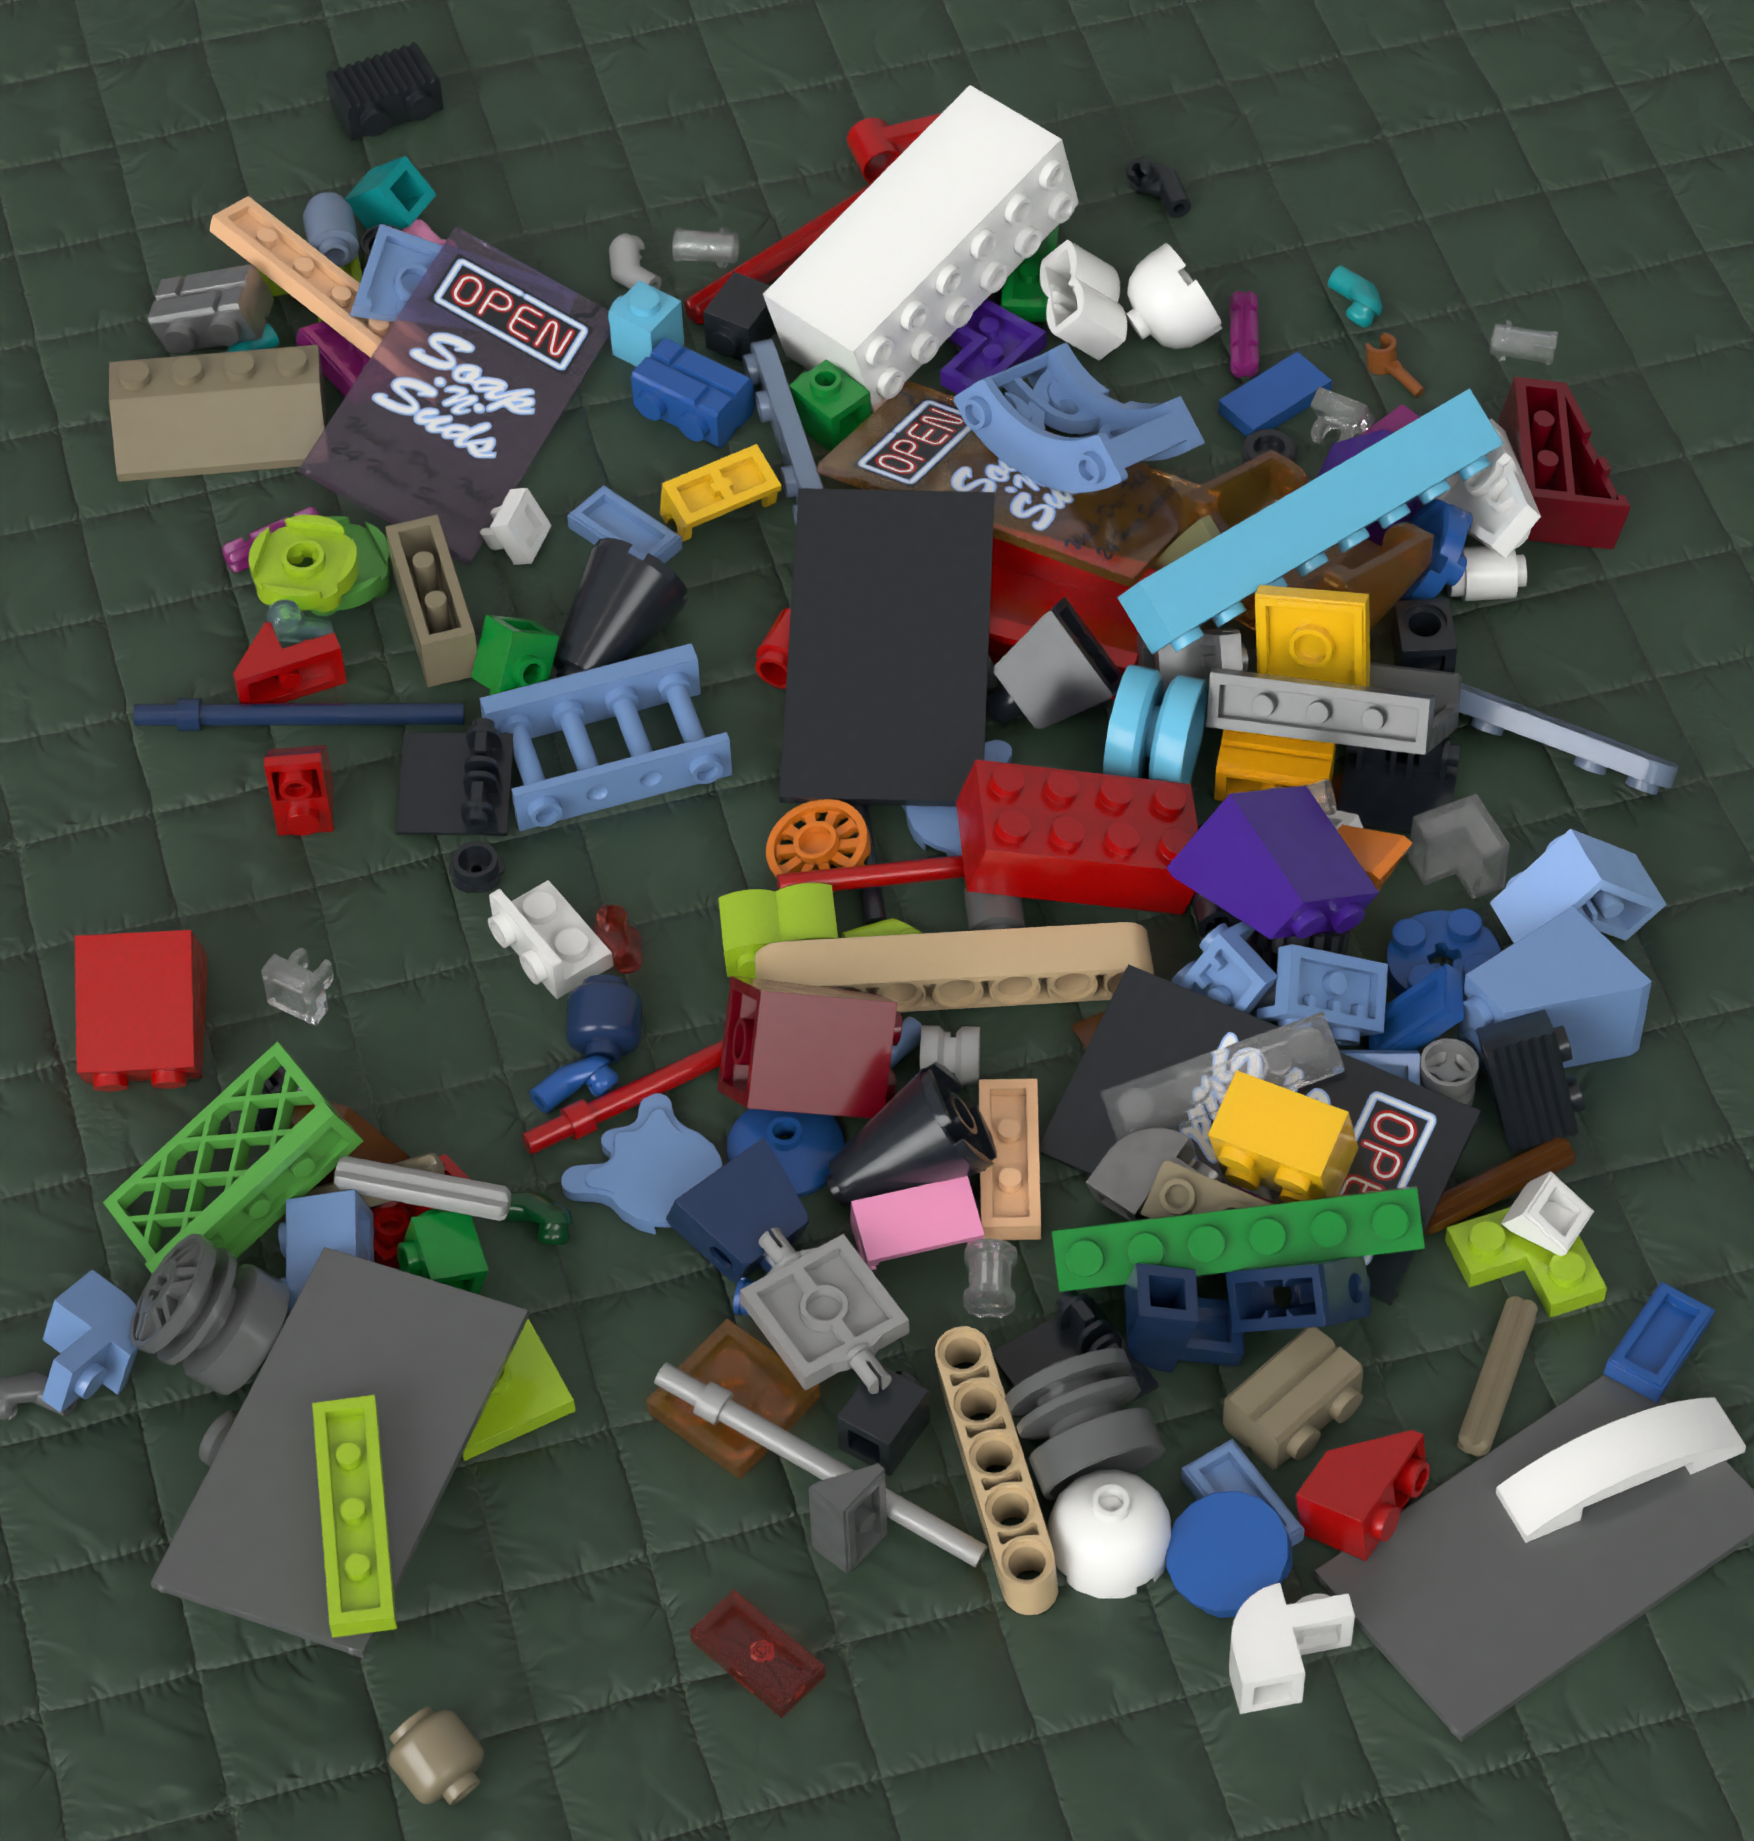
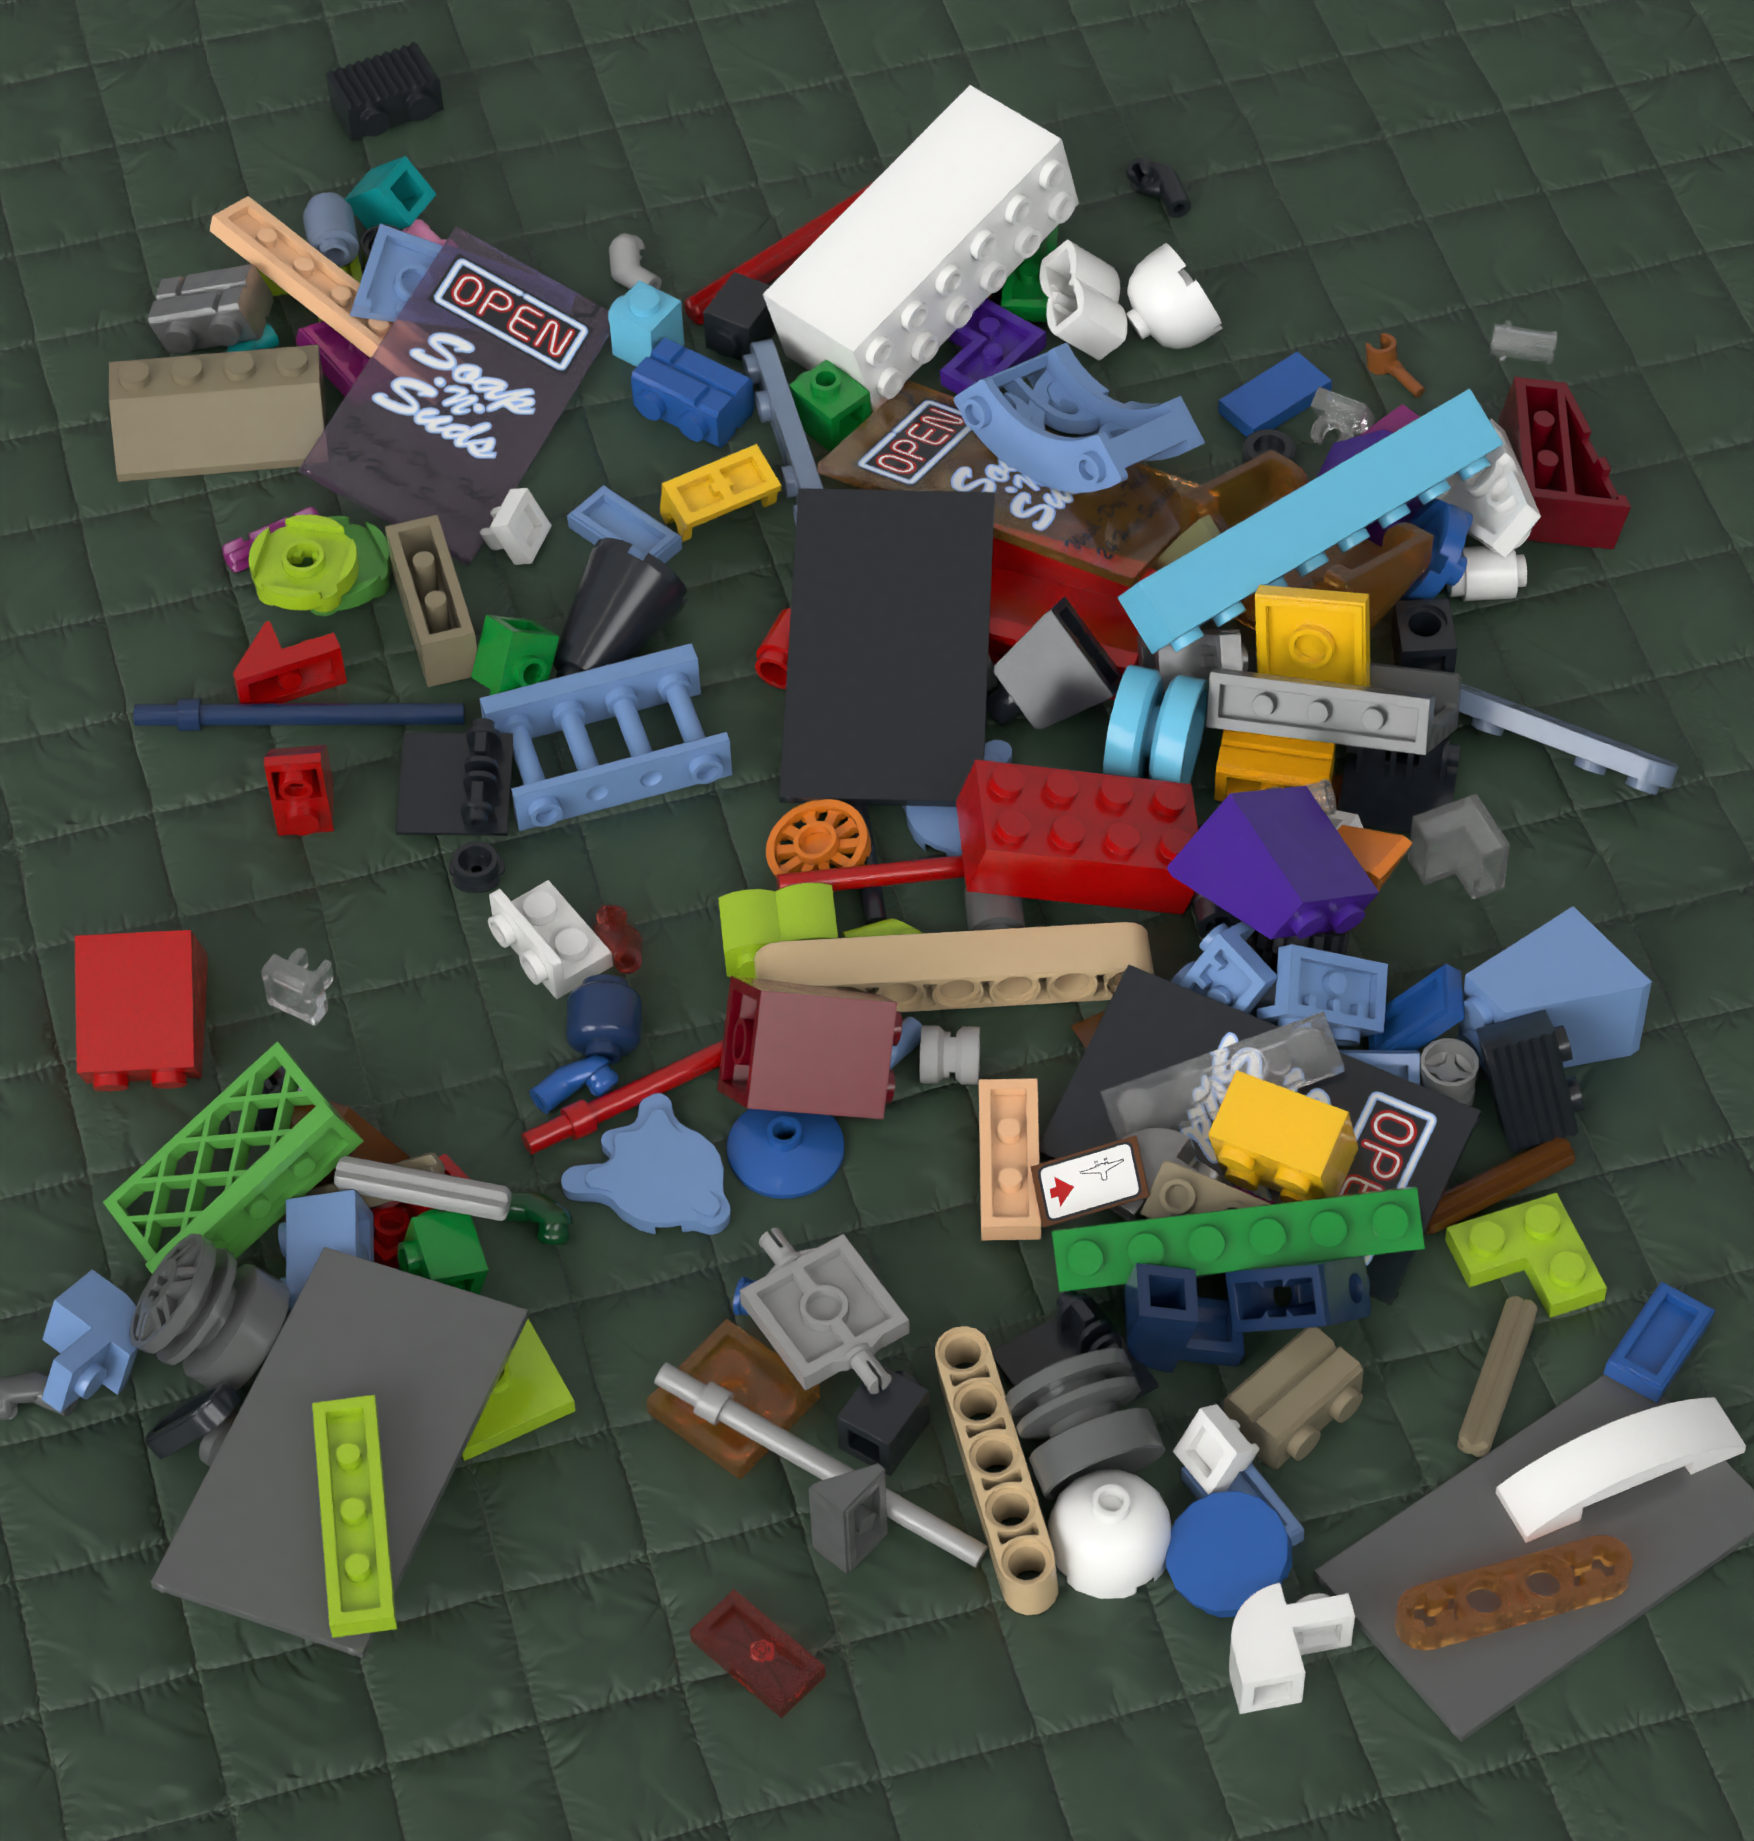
(192, 1419): none -> black tile
(292, 625): clear light blue arm -> none
(436, 1756): dark tan head -> none
(706, 246): clear pin -> none
(735, 1208): dark blue torso -> none
(879, 145): red piece -> none
(914, 1141): black cone -> none
(915, 1220): bright pink hinge -> none
(989, 1278): clear bush -> none
(1089, 1181): none -> white sticker
(1214, 1449): none -> white tile
(1244, 334): magenta axle -> none
(1360, 1491): red slope -> none
(1361, 292): teal arm -> none
(1432, 935): blue plate -> none
(1509, 1583): none -> clear orange beam
(1548, 1214): white slope -> none
(1585, 873): light blue brick -> none

